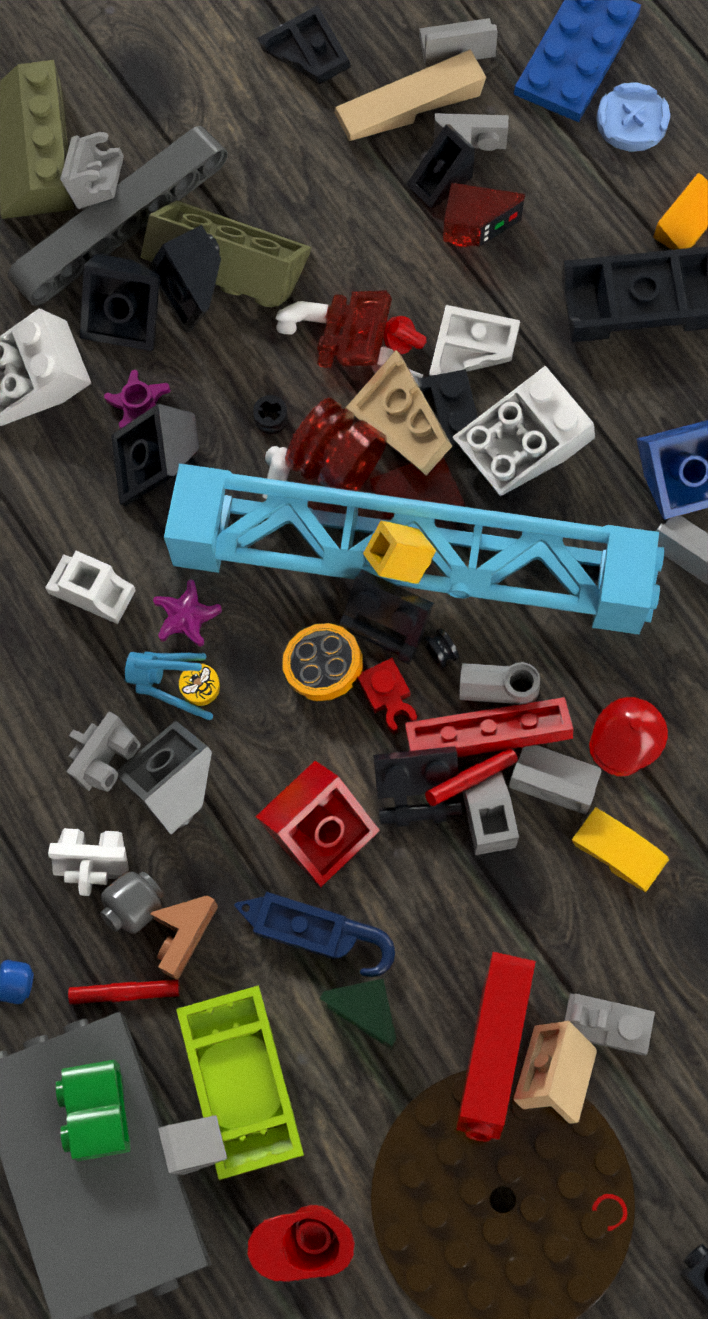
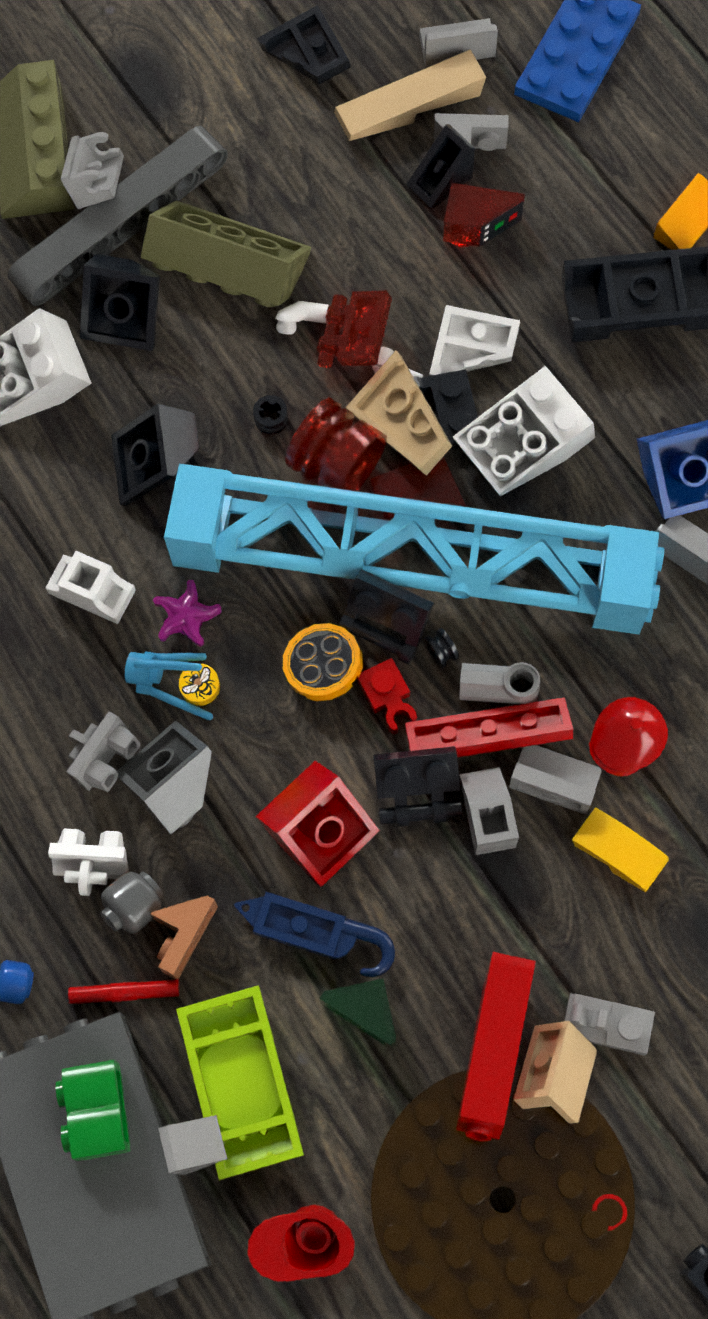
(136, 397): magenta animal -> none
(188, 274): black slope -> none
(276, 460): white arm -> none
(399, 552): yellow brick -> none
(402, 335): red plate -> none
(471, 777): red piece -> none
(633, 117): light blue tile -> none

